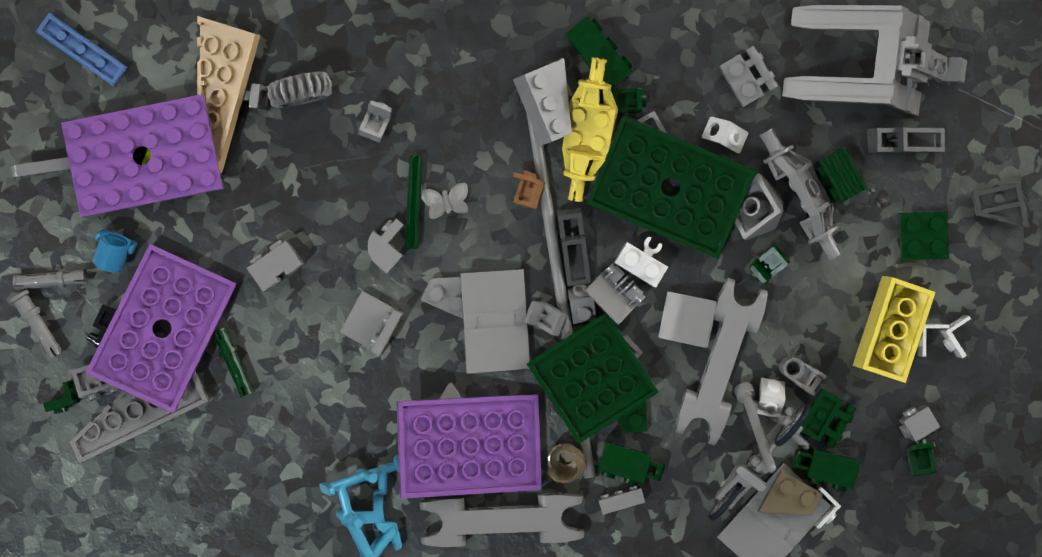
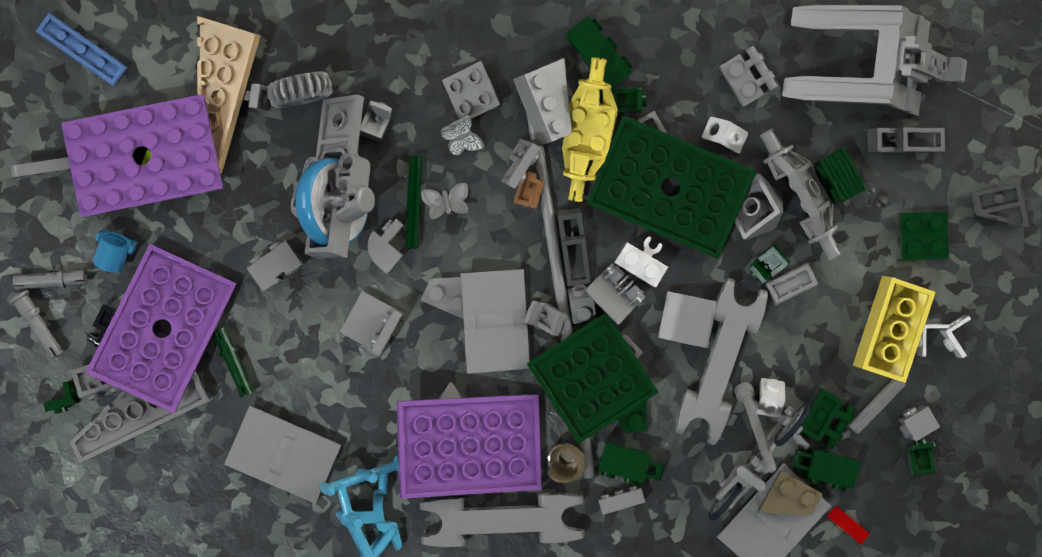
(282, 454): none -> light grey piece
(334, 183): none -> light grey piece
(461, 136): none -> light grey animal
(471, 91): none -> light grey hinge
(522, 156): none -> light grey plate
(791, 283): none -> light grey plate
(805, 375): light grey piece -> none
(830, 513): white bracket -> none
(848, 524): none -> red window
(876, 405): none -> light grey axle

